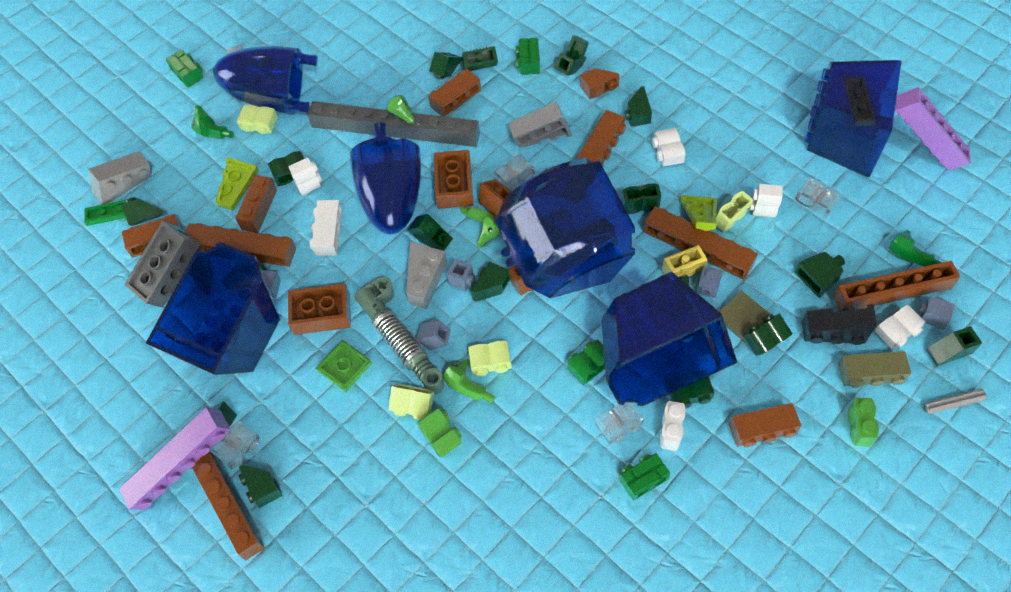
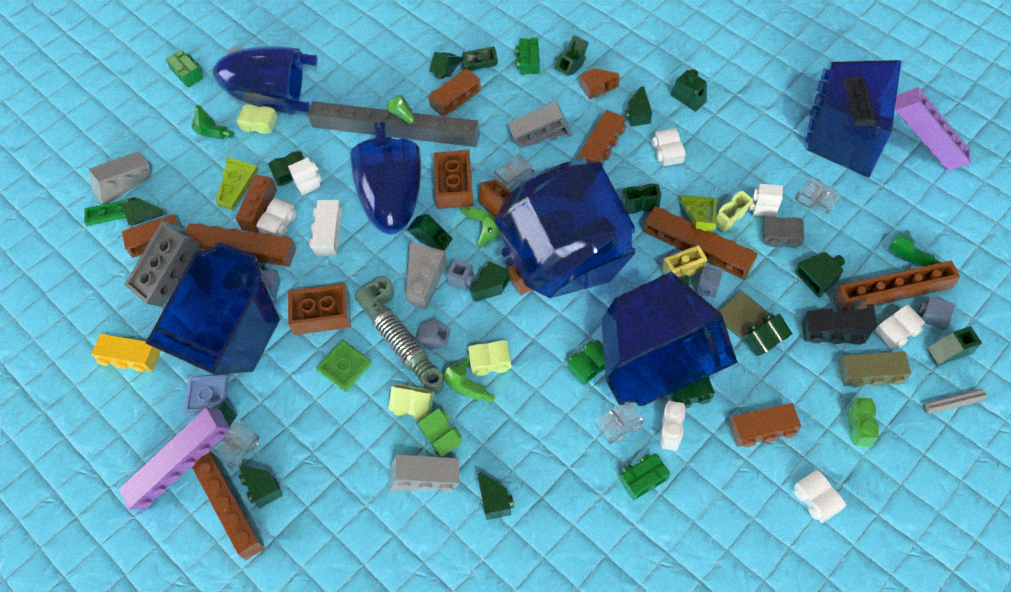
(125, 353): none -> yellow brick
(205, 392): none -> light blue tile
(277, 218): none -> white brick
(423, 473): none -> light grey wedge
(494, 498): none -> dark green slope
(690, 90): none -> dark green torso
(783, 231): none -> dark grey brick
(819, 496): none -> white brick

